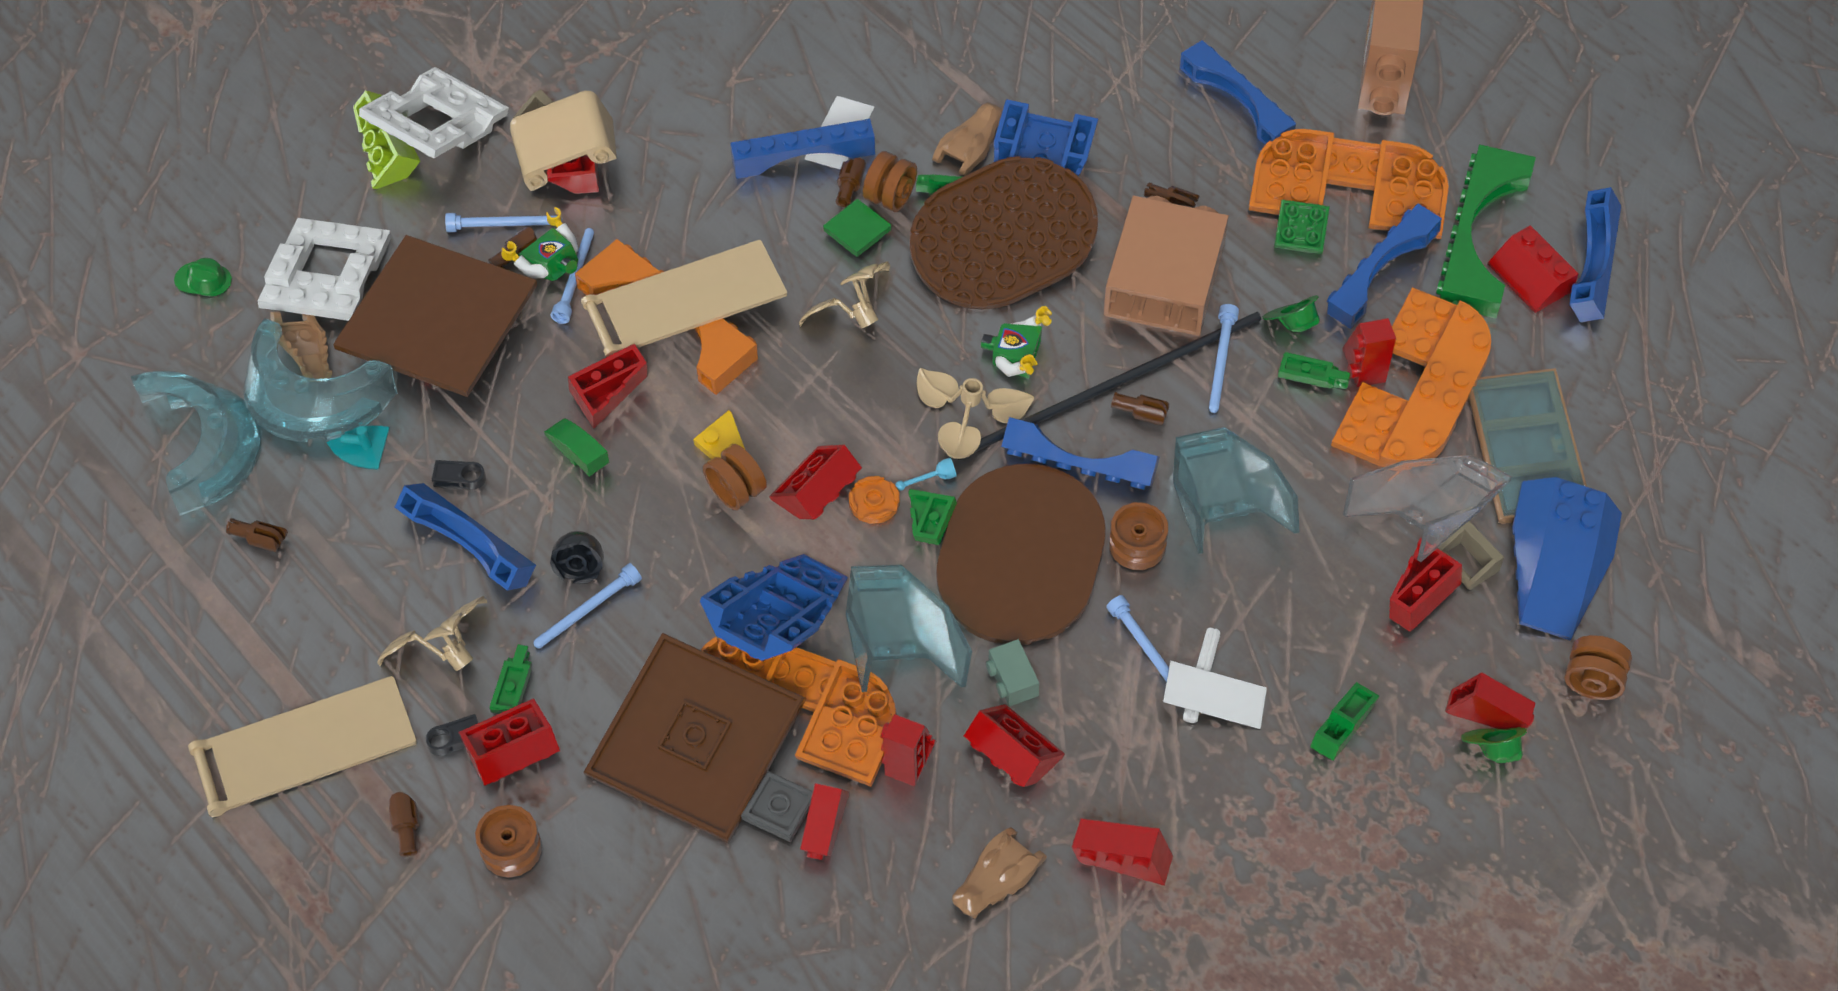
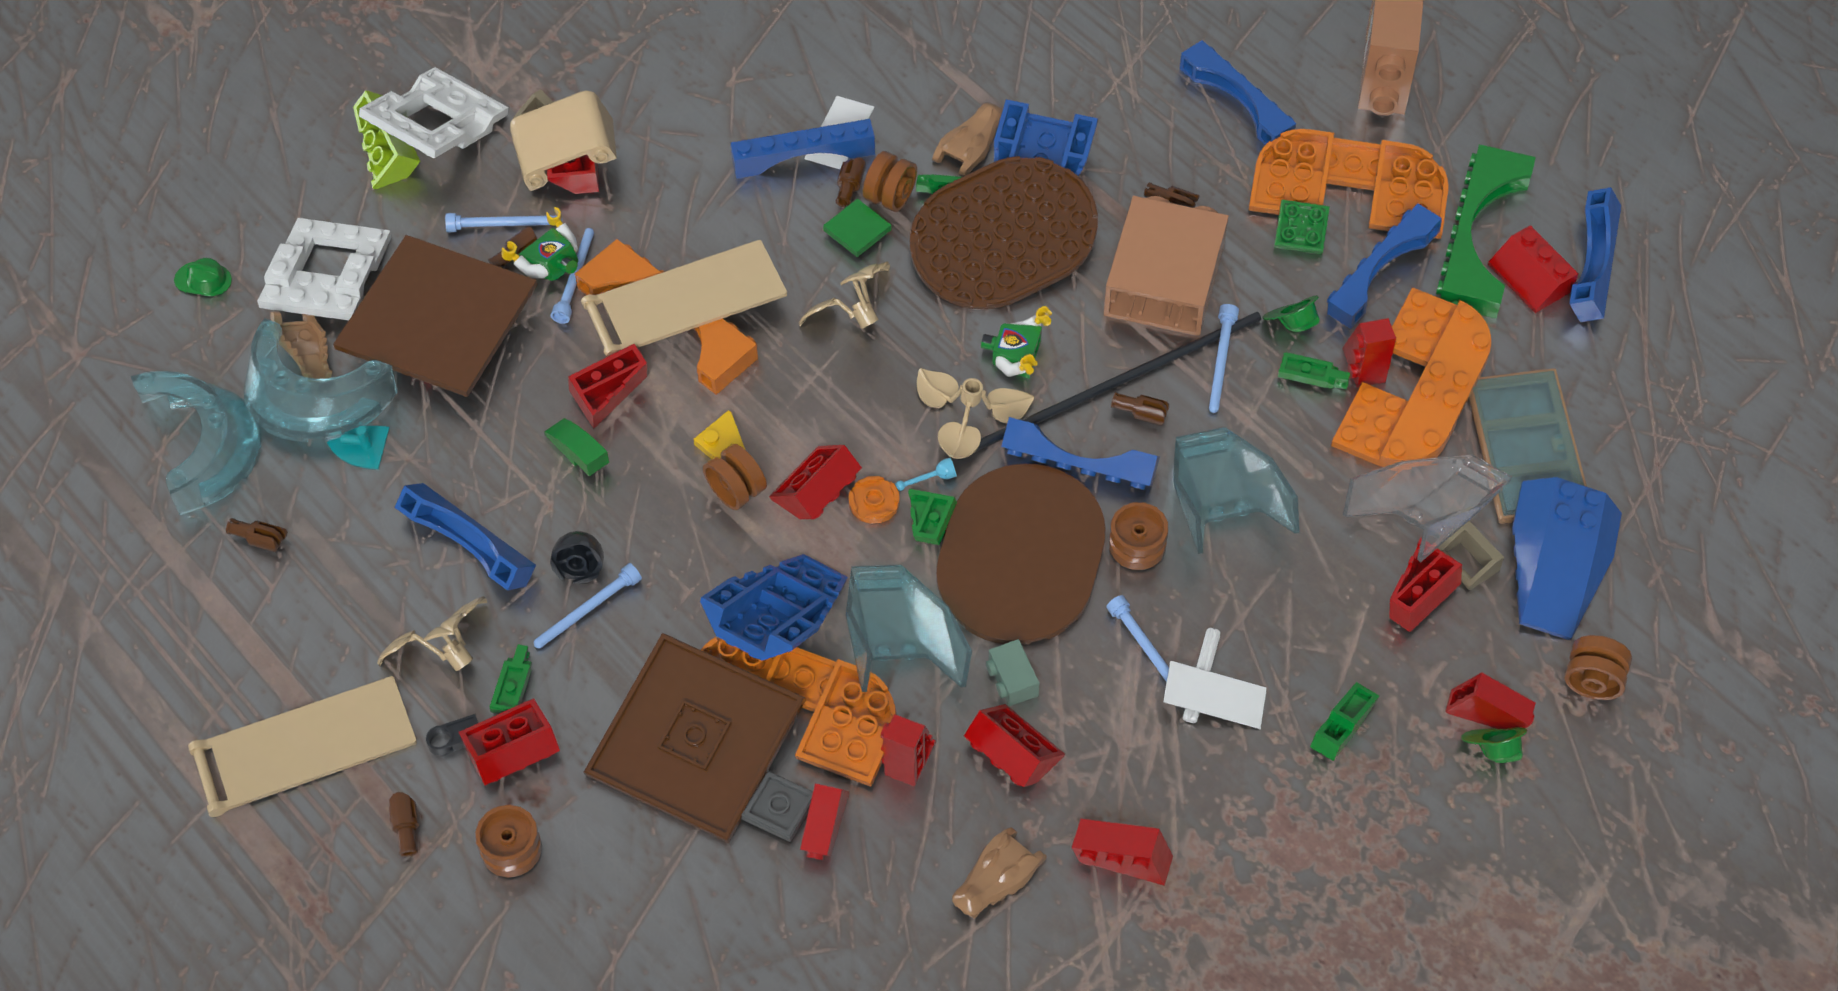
(451, 474): black piece -> none

